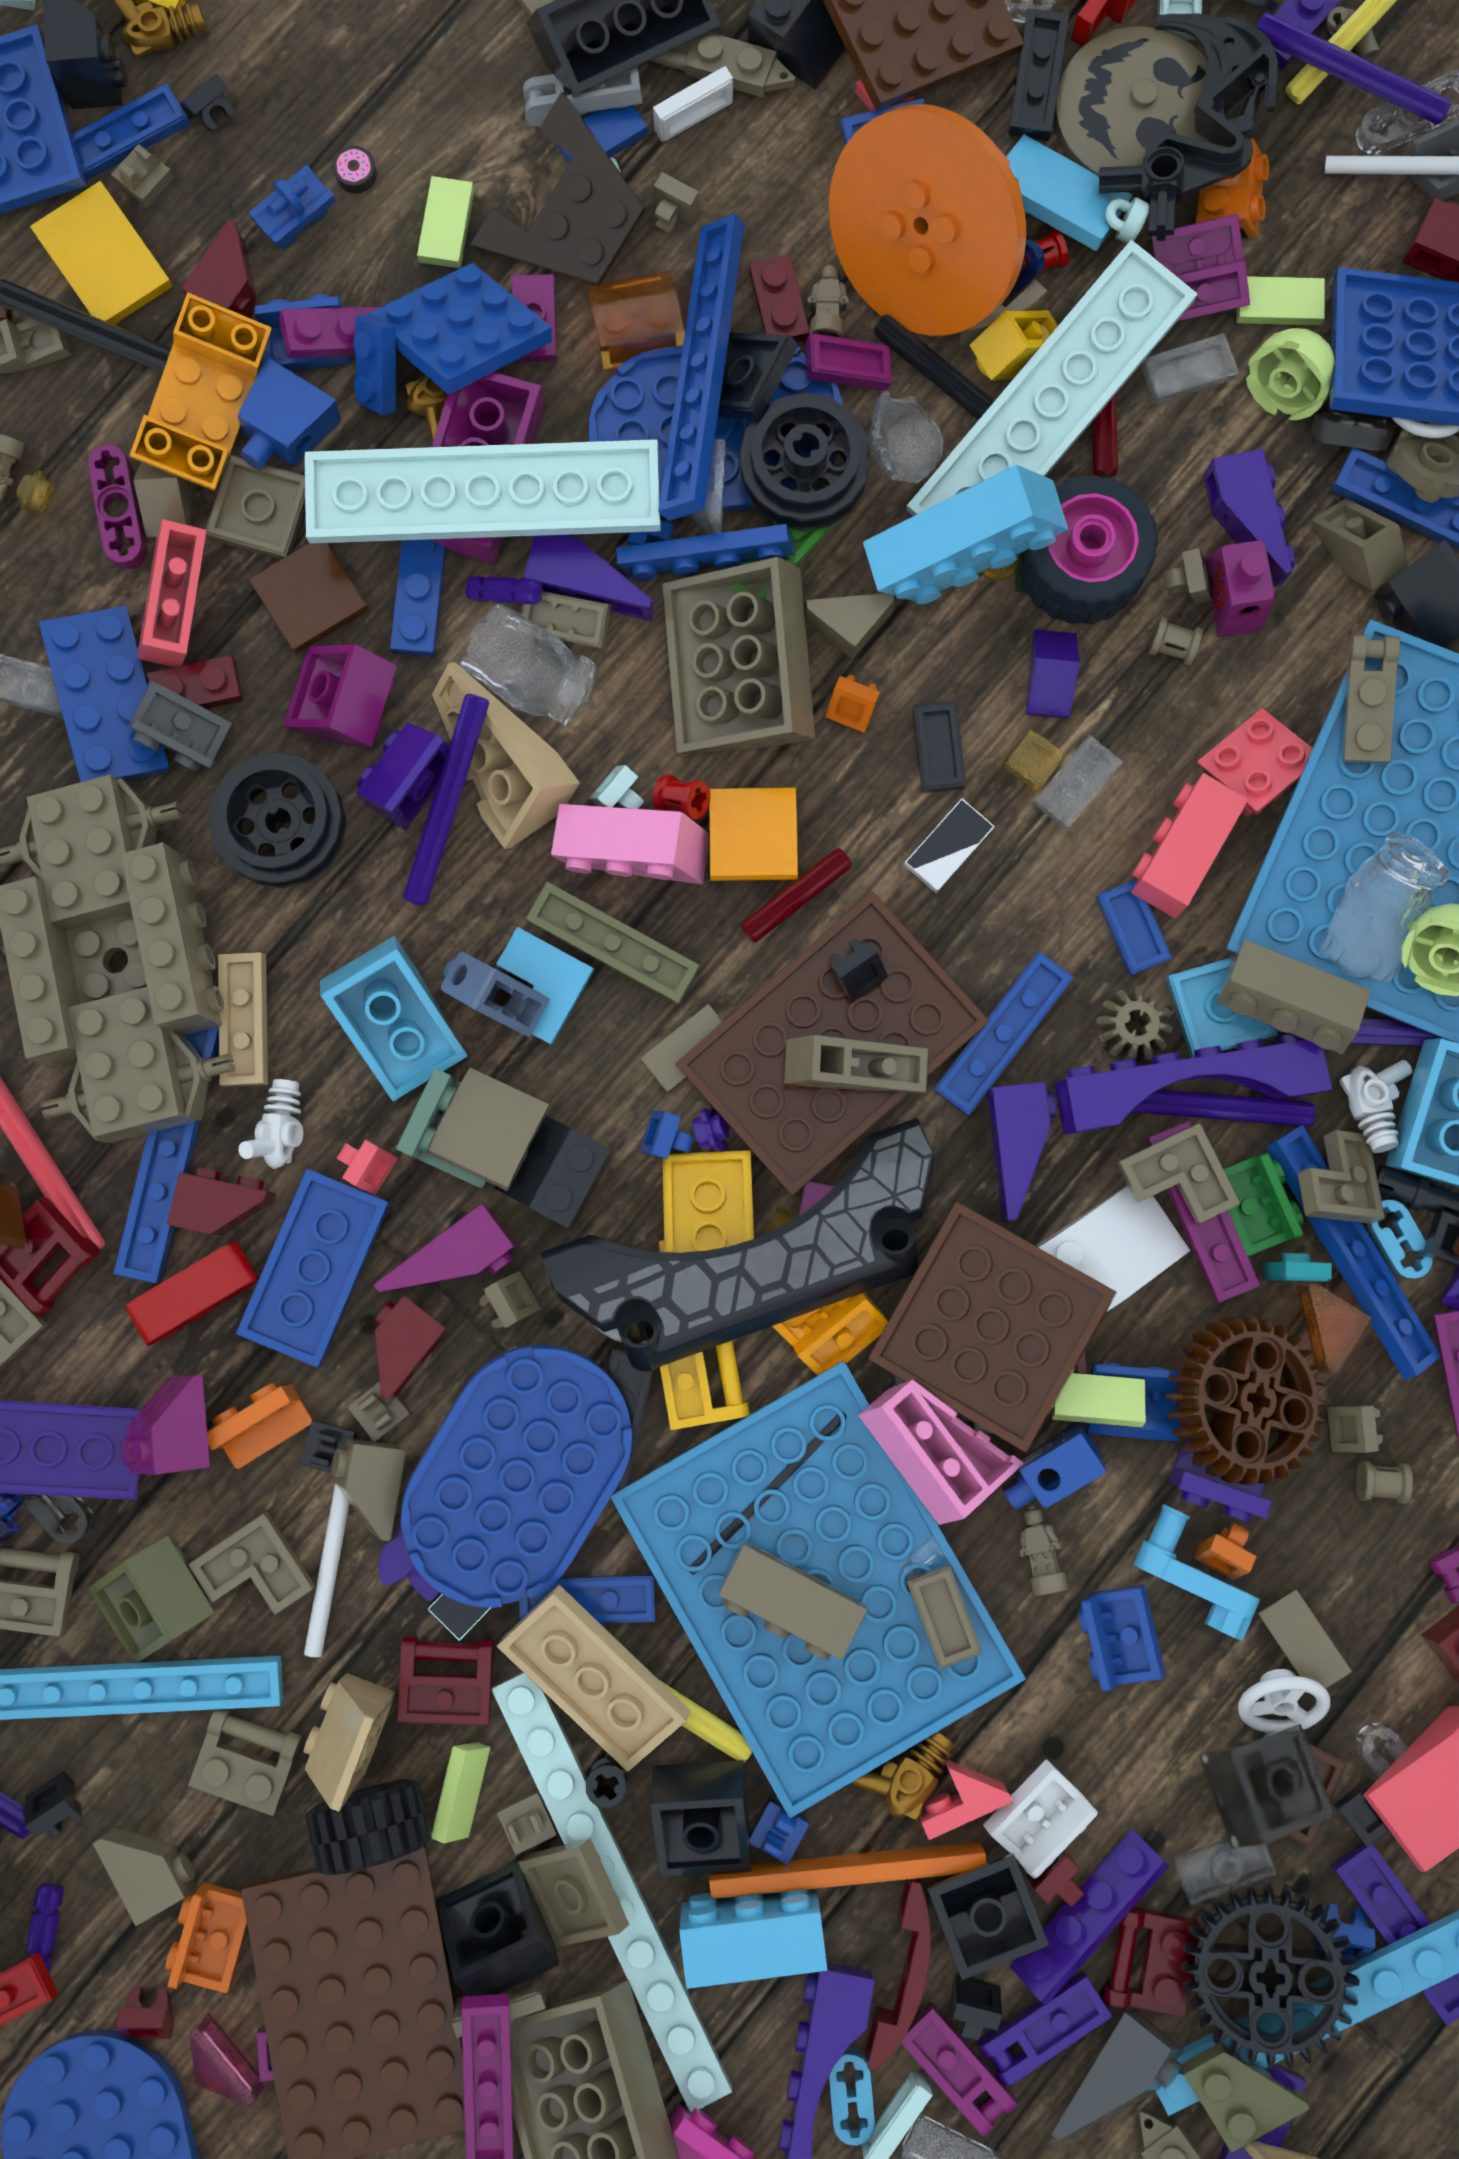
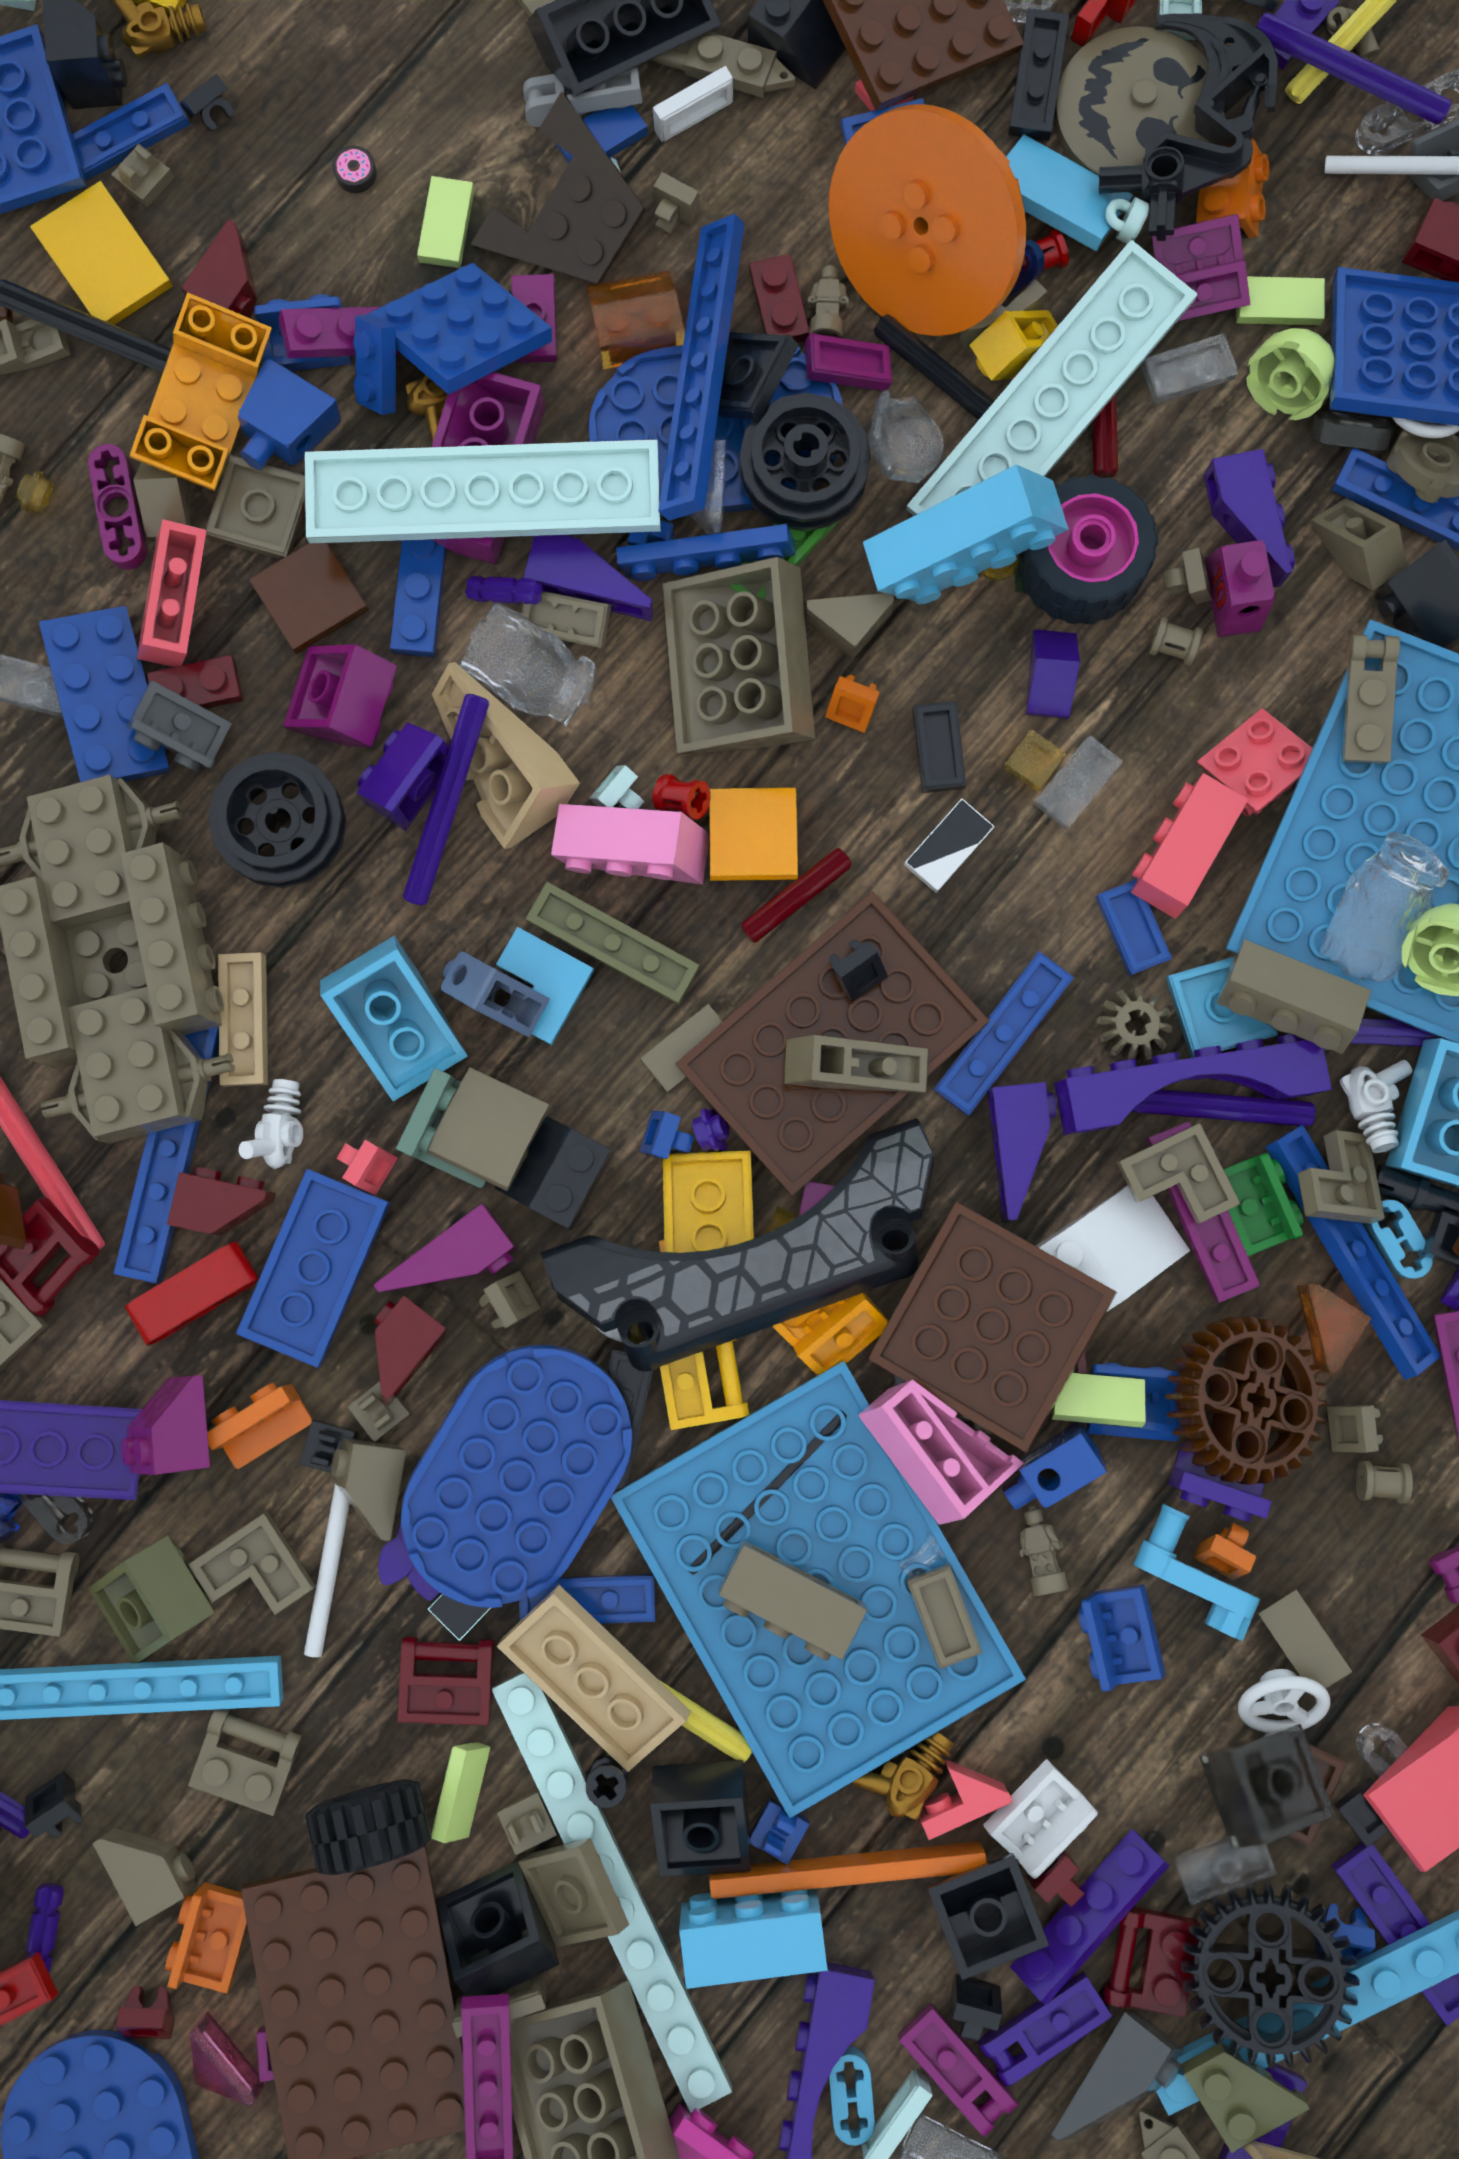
(292, 207): blue hips -> none
(347, 1737): tan slope -> none
(888, 2025): dark red slope -> none
(1297, 1269): teal plate -> none

